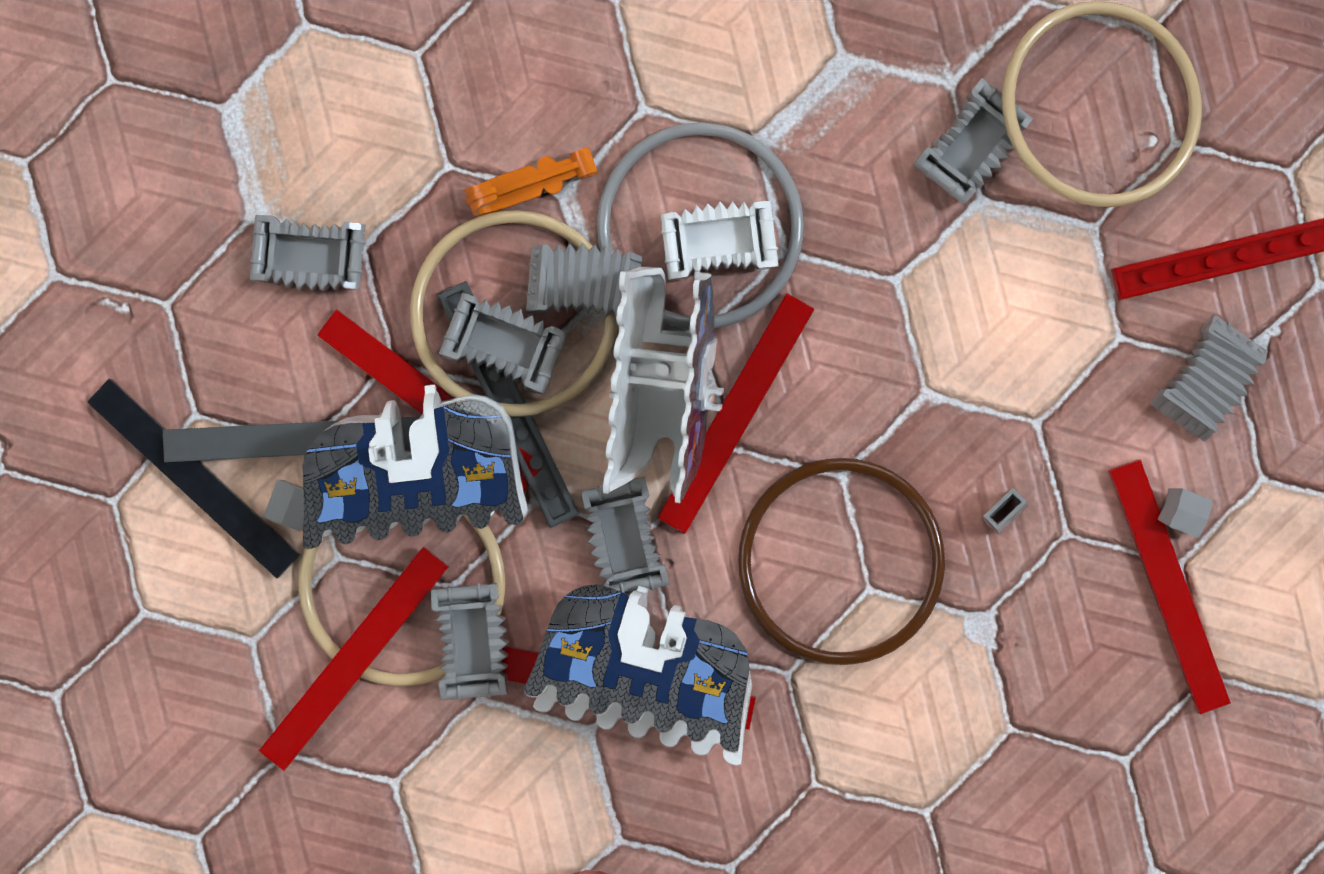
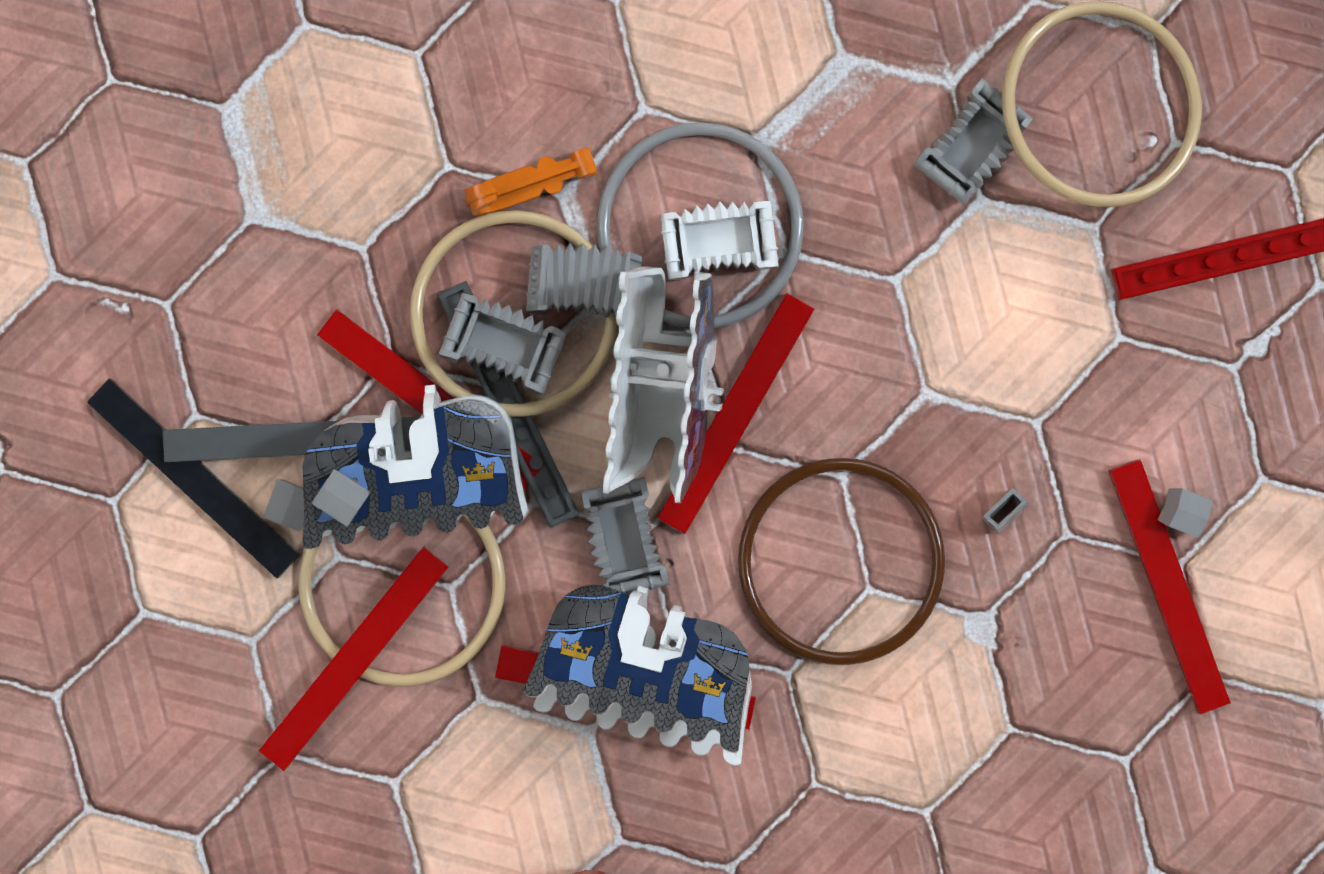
(307, 255): light grey piece -> none
(341, 497): none -> light grey piece
(472, 640): light grey piece -> none
(1211, 379): light grey piece -> none

